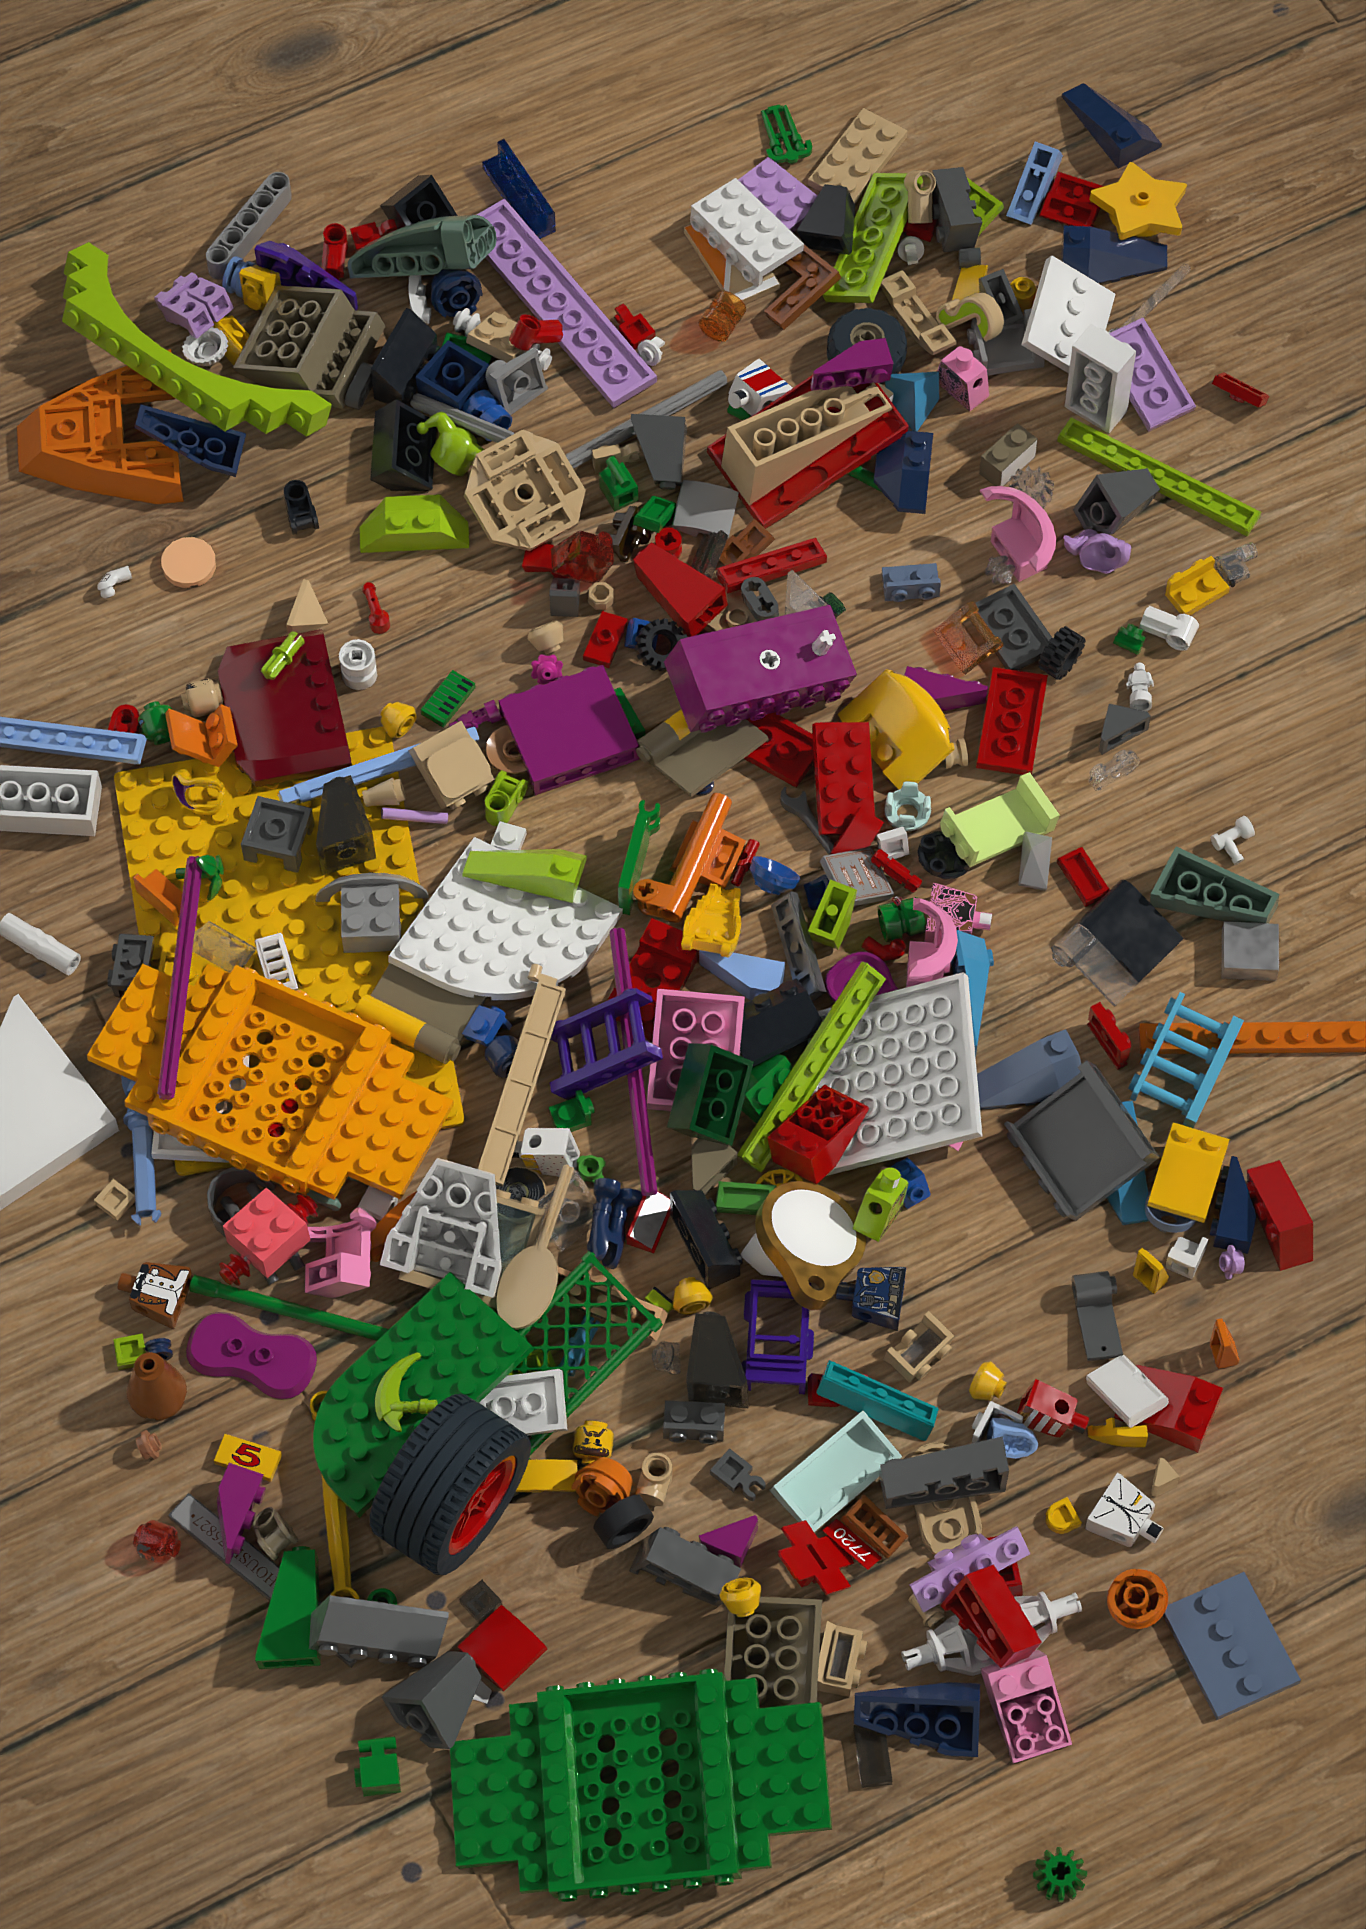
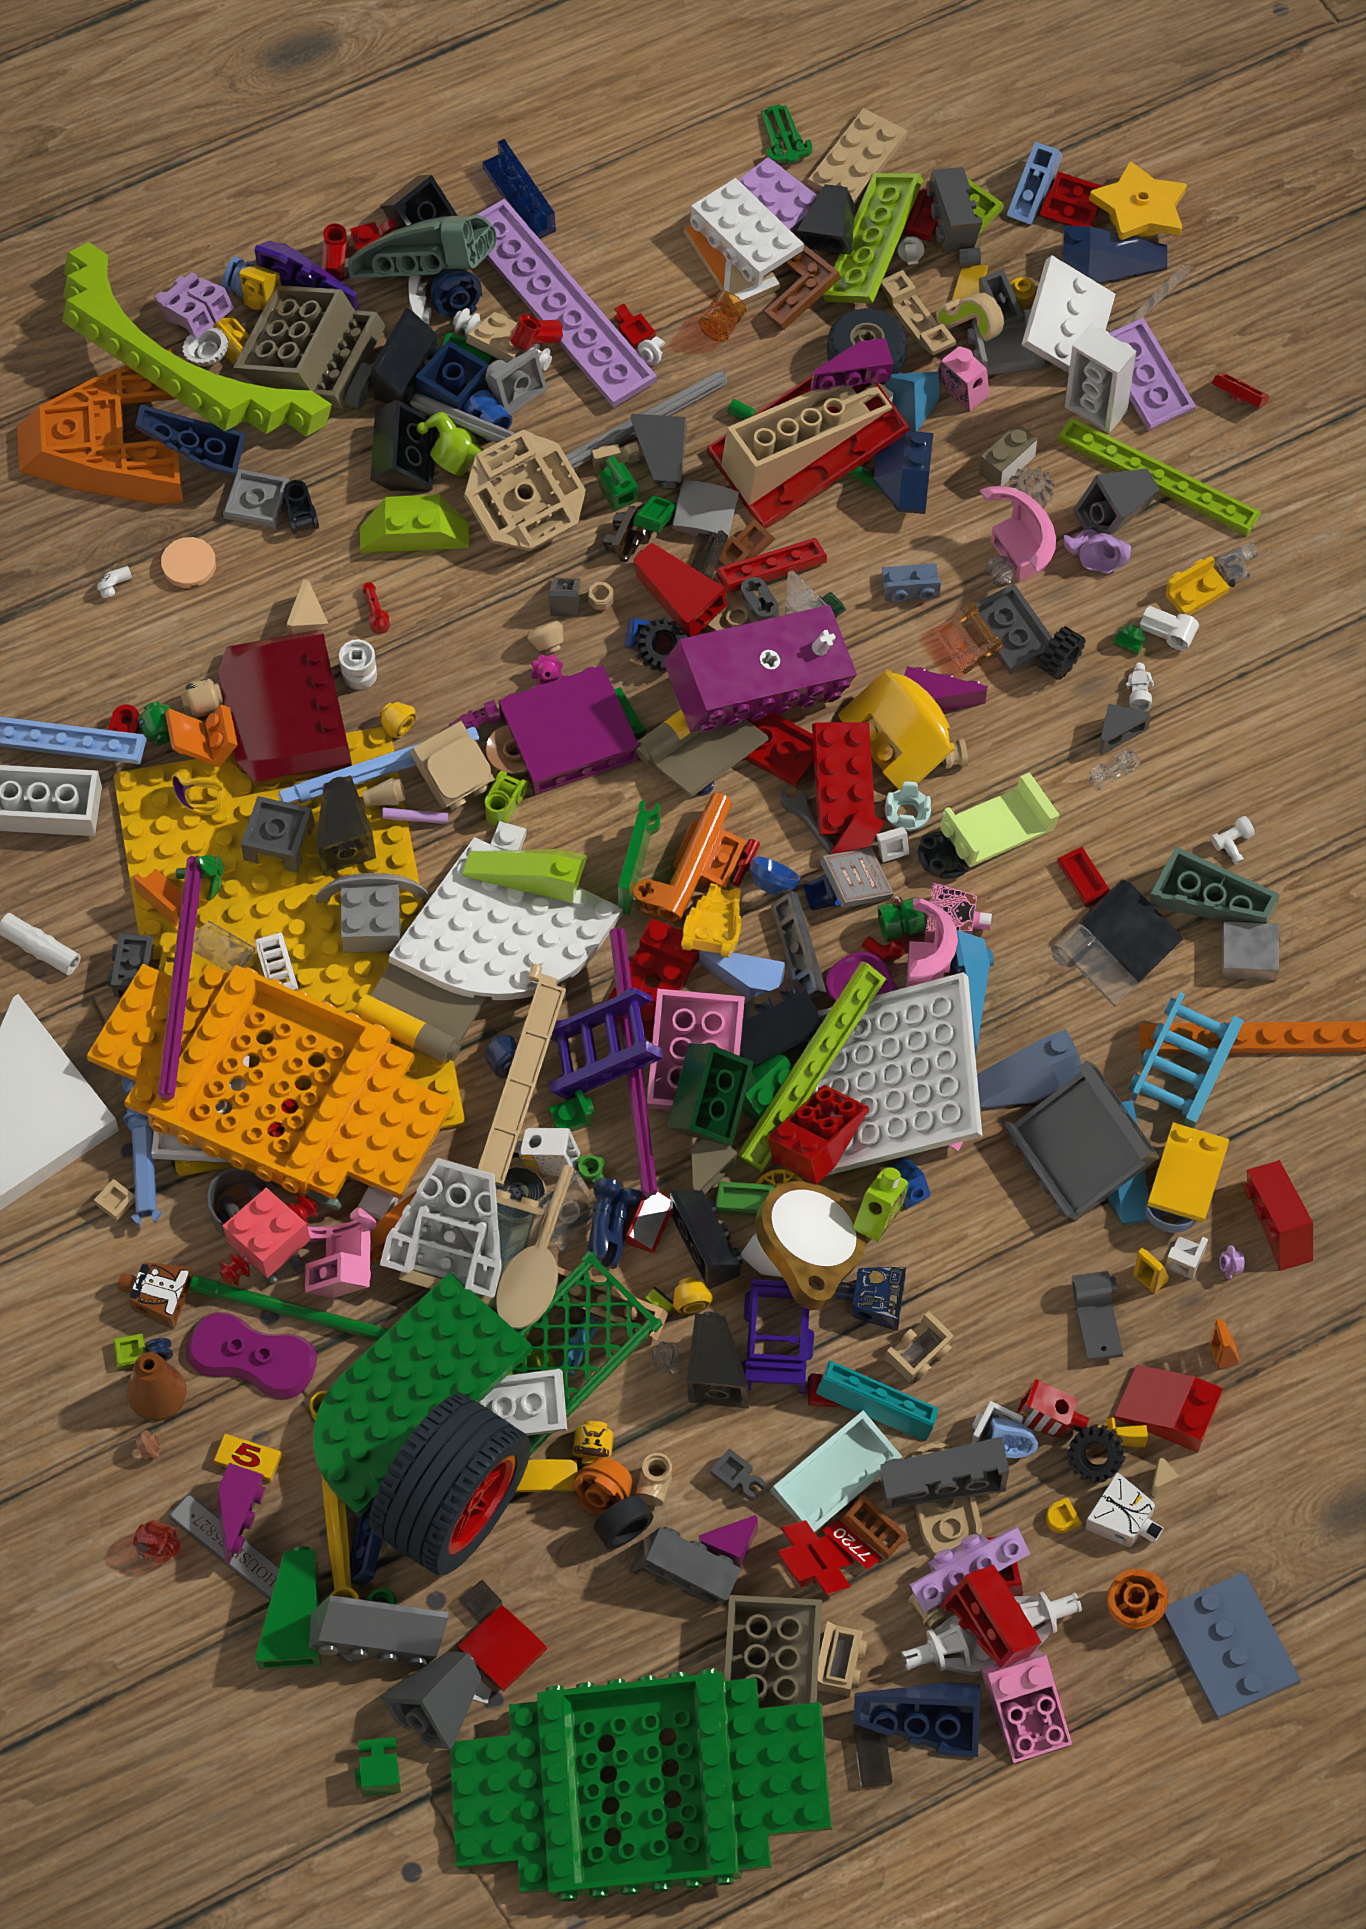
(256, 498): none -> light grey tile
(257, 212): light grey beam -> none
(273, 1532): dark tan piece -> none
(282, 656): lime axle -> none
(364, 1551): none -> dark blue plate
(387, 1395): lime piece -> none
(448, 698): green tile -> none
(485, 1024): blue bracket -> none
(539, 560): red slope -> none
(583, 556): clear red torso -> none
(605, 639): red plate -> none
(674, 541): red wheel -> none
(694, 1421): dark grey bracket -> none
(741, 1596): yellow cone -> none
(756, 388): white torso -> none
(833, 915): lime slope -> none
(896, 871): red axle -> none
(919, 199): tan piece -> none
(987, 1382): yellow cone -> none
(1012, 721): red plate -> none
(1035, 861): light grey slope -> none
(1070, 1869): green gear -> none
(1104, 1028): red plate -> none
(1104, 1437): none -> black tyre
(1113, 128): dark blue wedge -> none
(1127, 1390): white piece -> none
(1236, 1211): dark blue slope -> none

